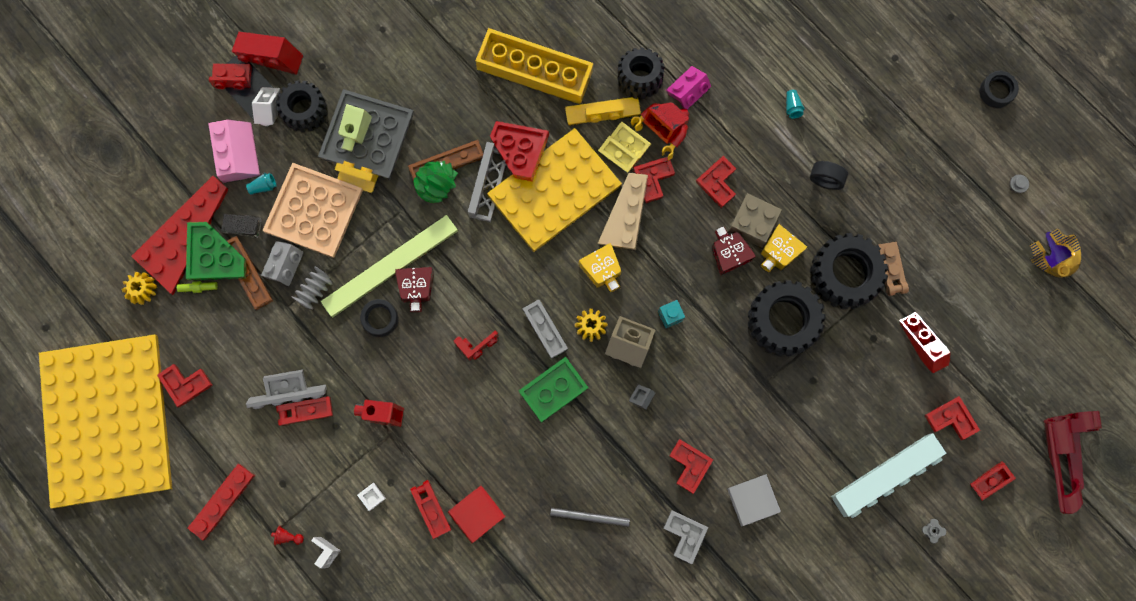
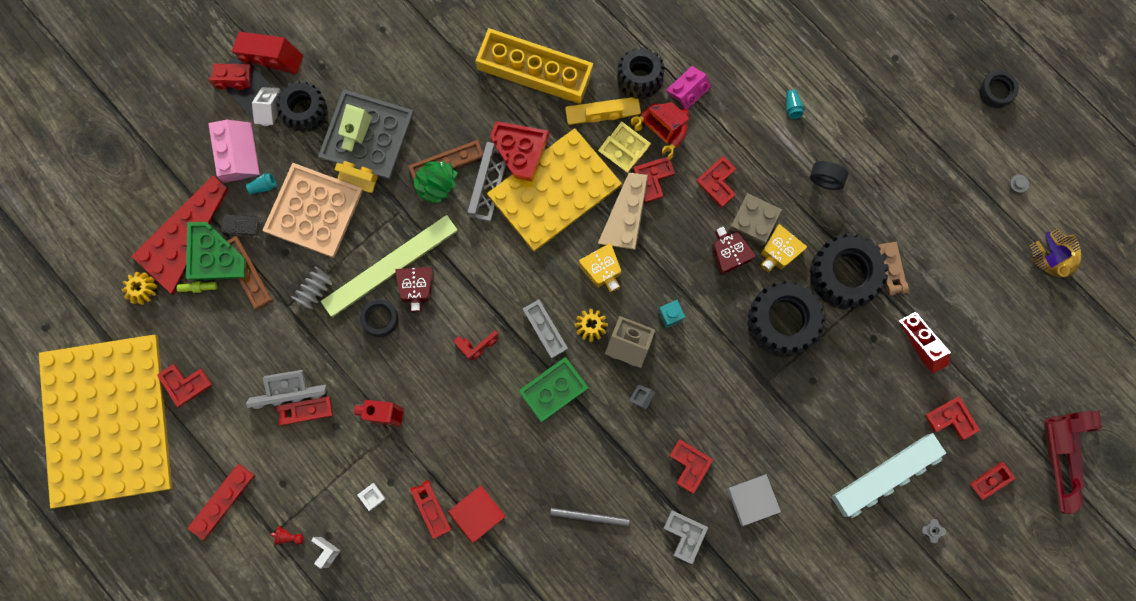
(282, 263): light grey bracket -> none

